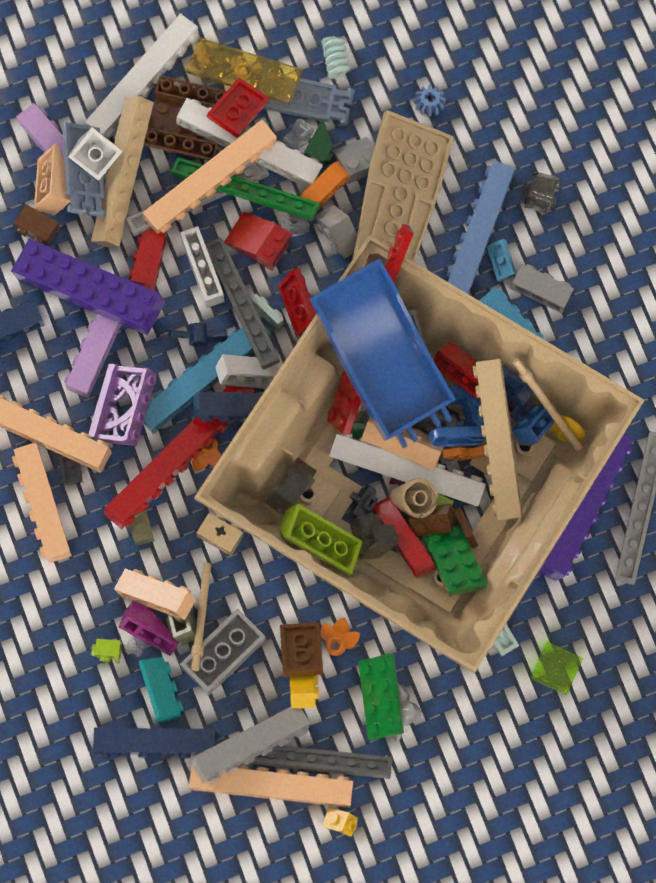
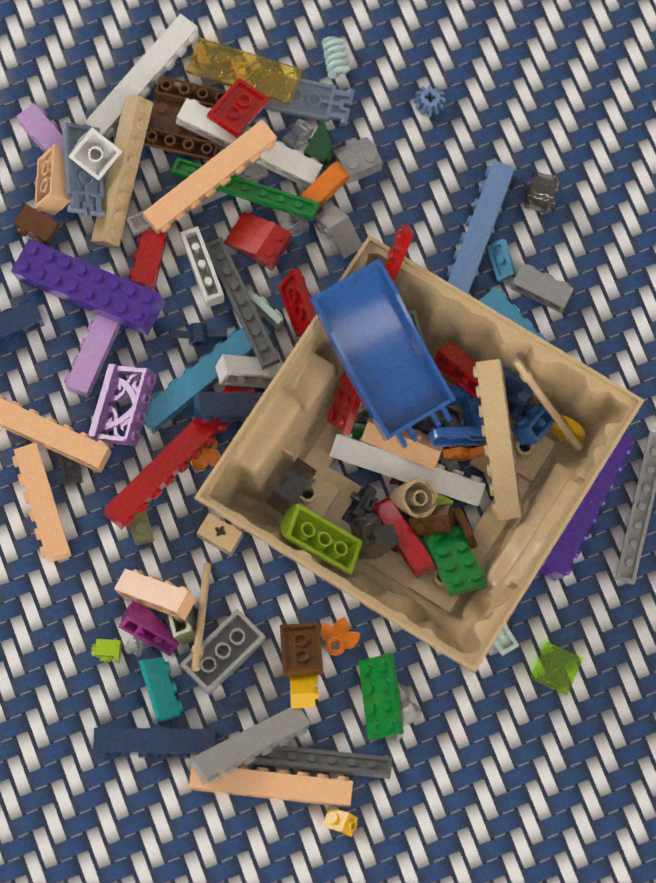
(403, 181): tan wing -> none

